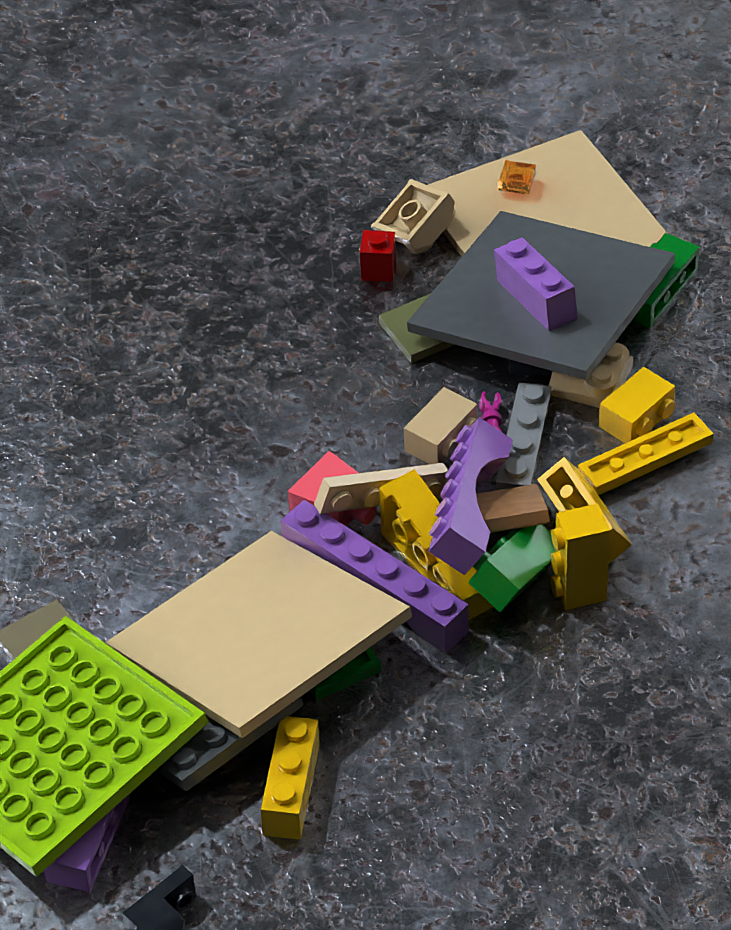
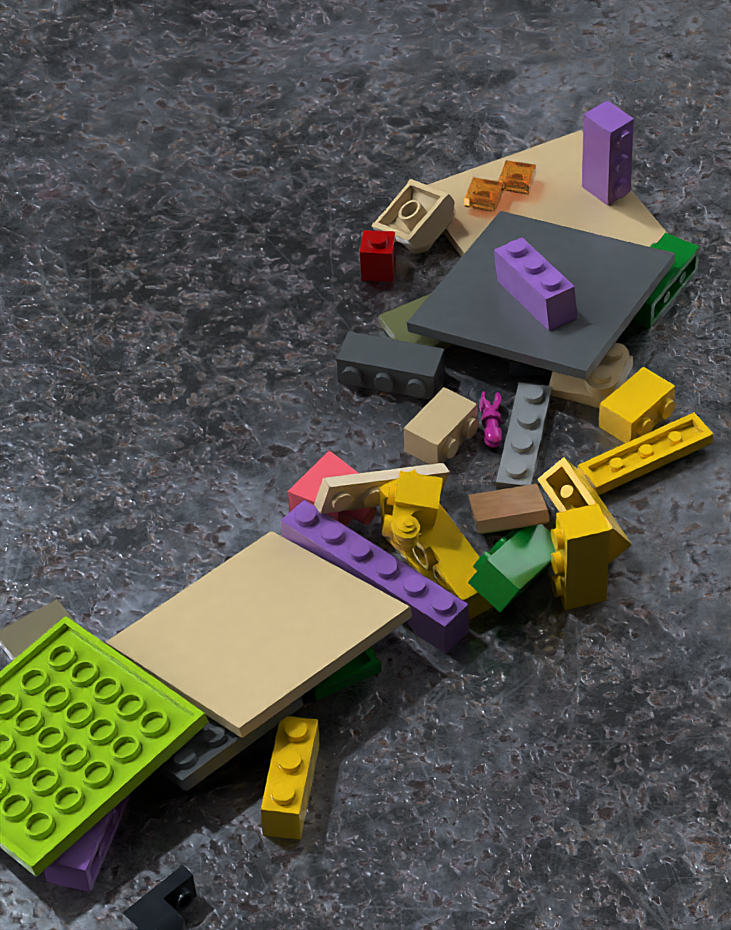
(390, 365): none -> dark grey brick
(414, 503): none -> yellow brick
(460, 530): medium lavender arch -> none
(484, 194): none -> clear orange plate
(607, 152): none -> medium lavender brick

